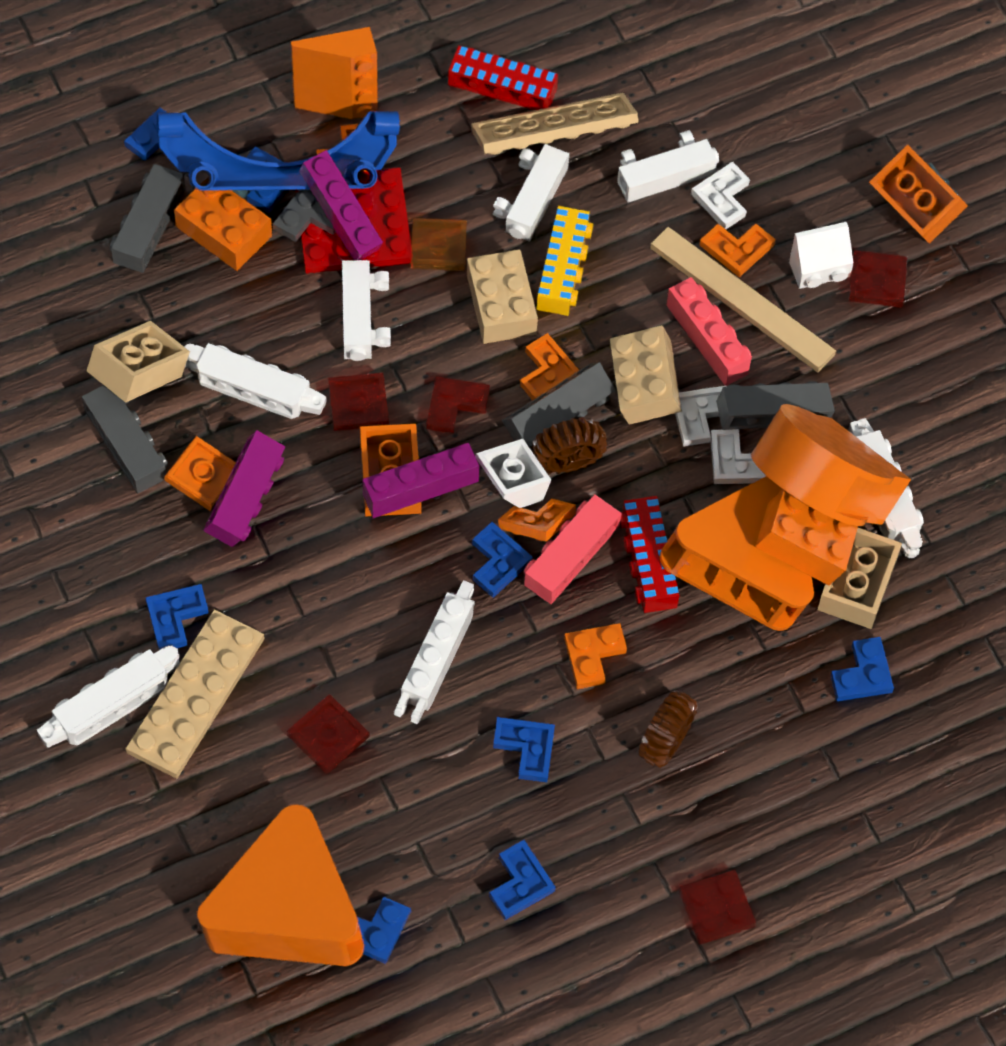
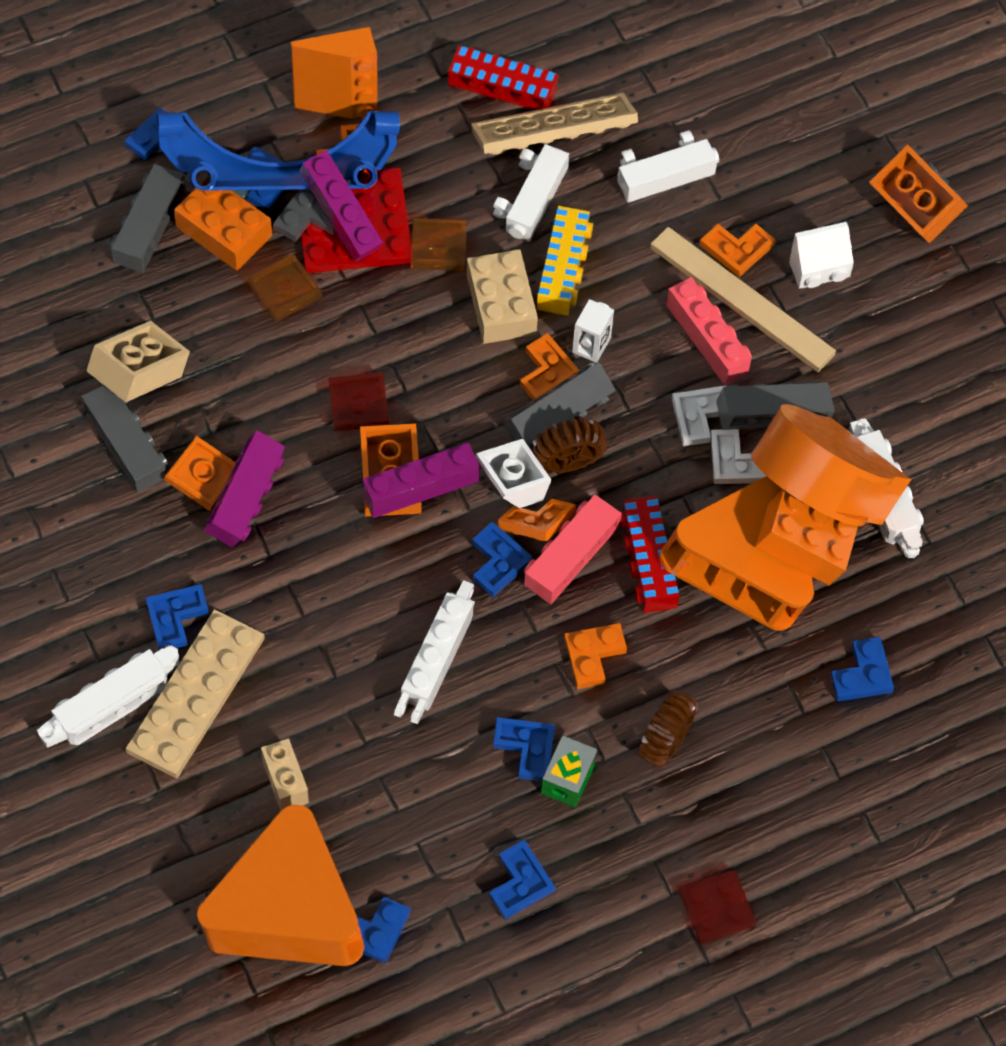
(253, 381): white hinge -> none
(284, 287): none -> clear orange plate
(284, 774): none -> tan brick
(328, 734): clear red plate -> none
(357, 309): white brick -> none
(451, 396): clear red plate -> none
(568, 771): none -> piece
(593, 330): none -> white brick
(645, 375): tan brick -> none
(717, 194): white plate -> none
(861, 587): tan brick -> none
(878, 279): clear red plate -> none

